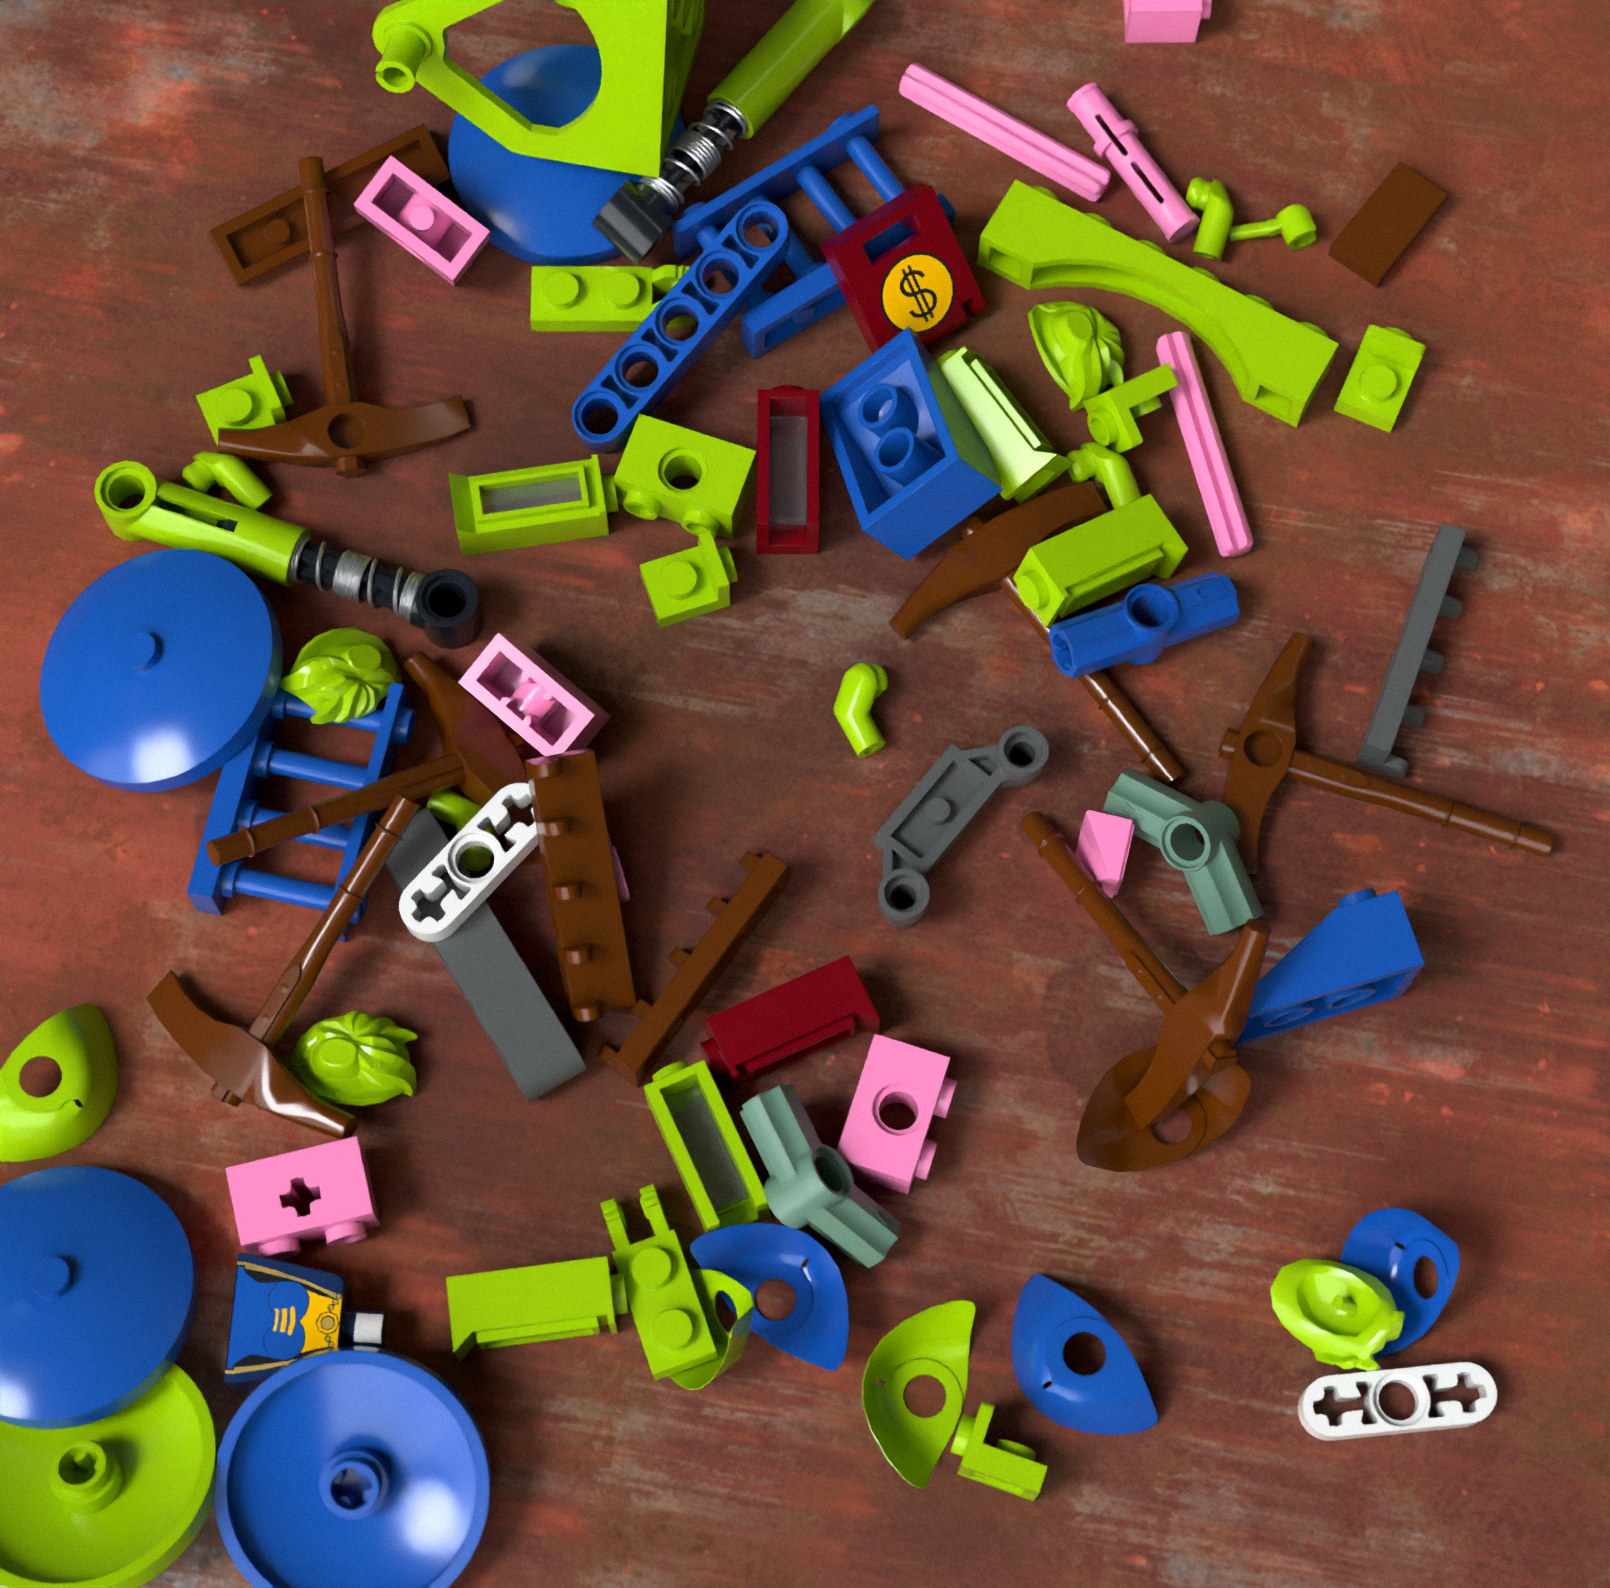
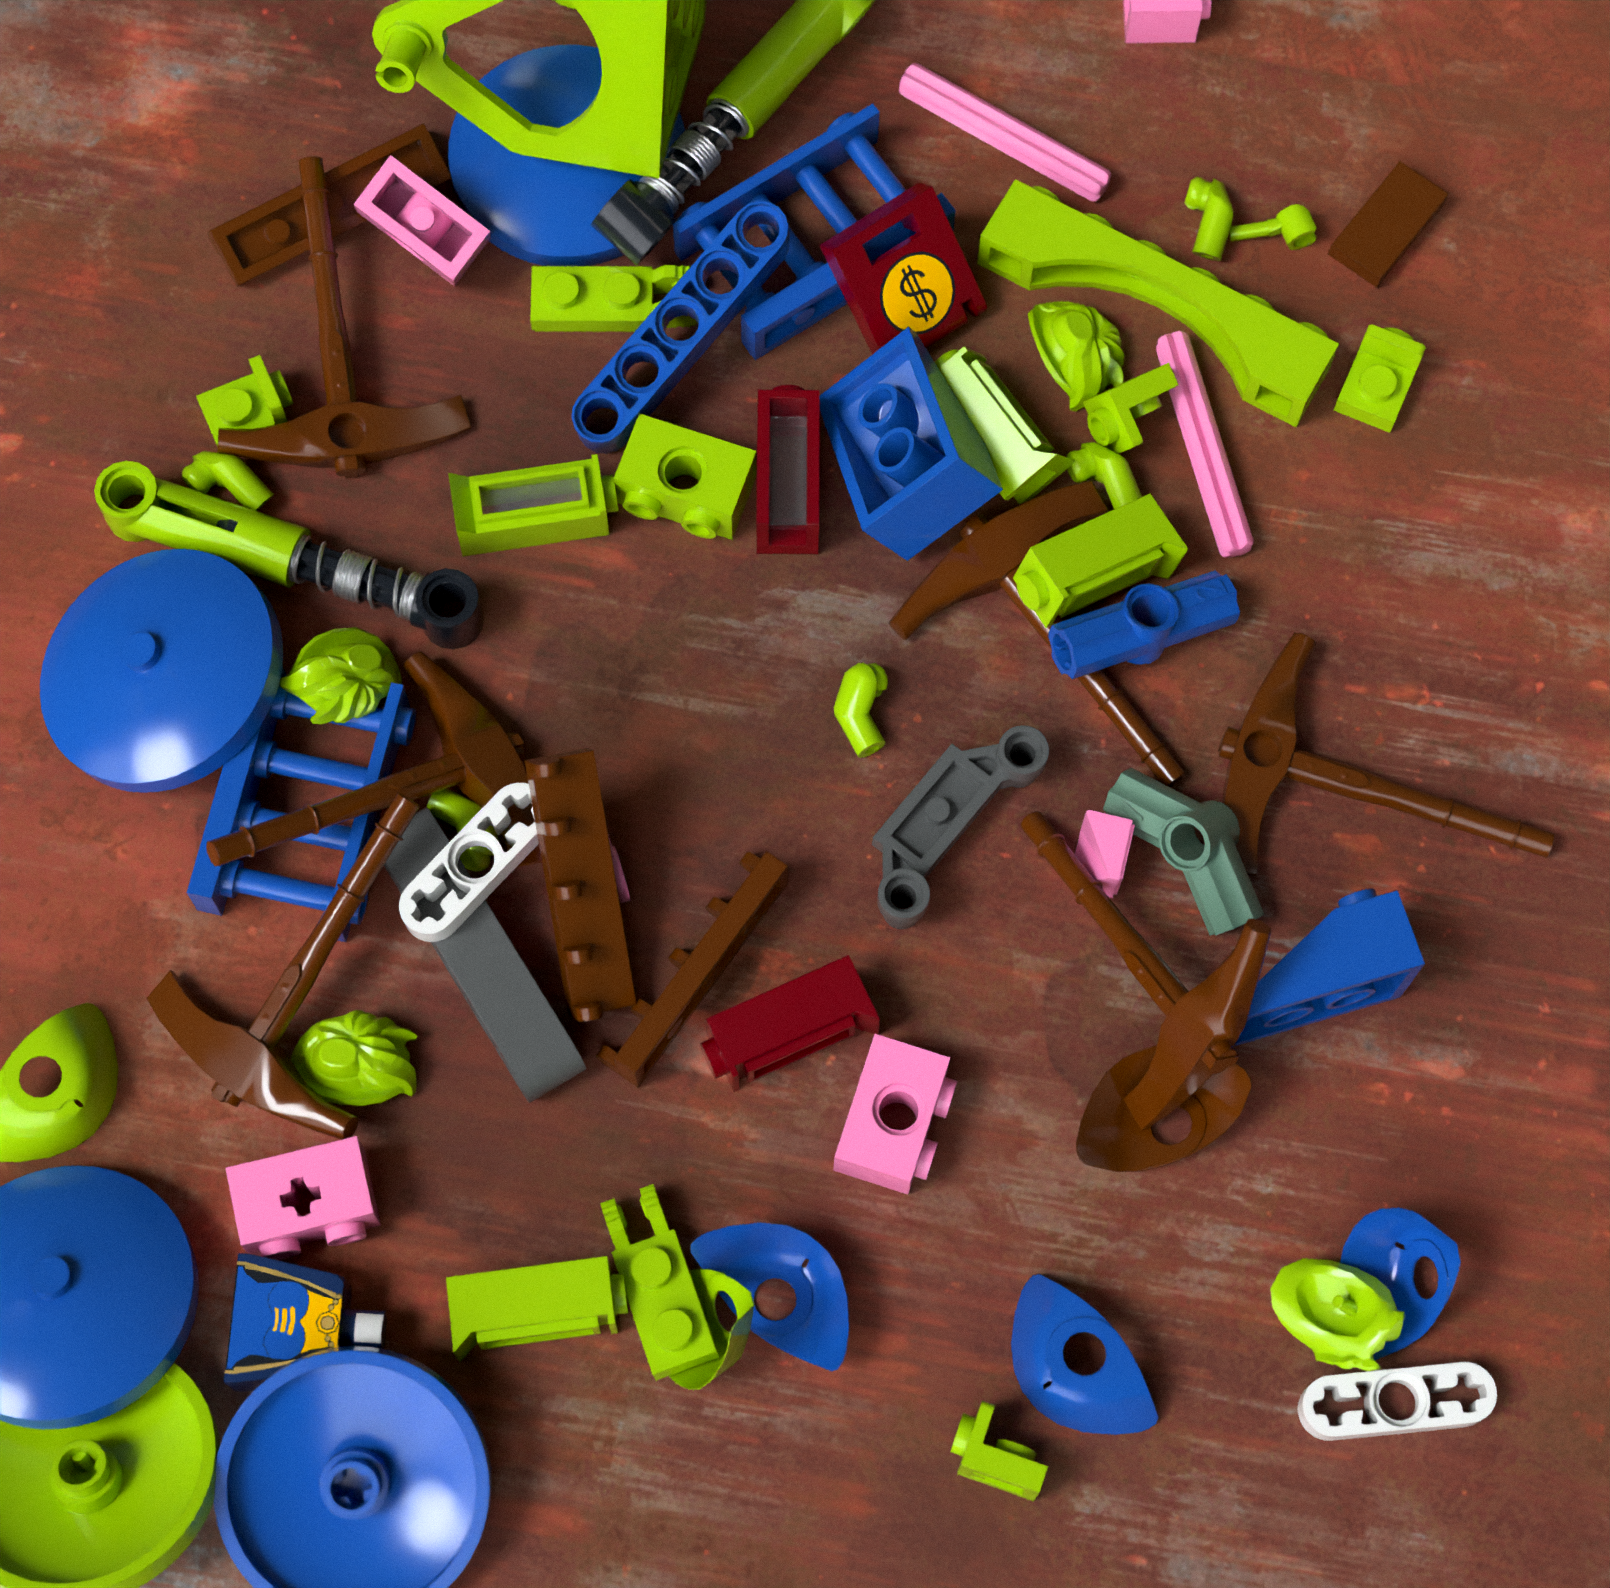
(533, 697): bright pink brick -> none
(689, 581): lime bracket -> none
(706, 1146): lime window -> none
(813, 1181): sand green piece -> none
(924, 1344): lime piece -> none
(1093, 111): bright pink pin -> none
(1411, 651): dark grey hinge -> none

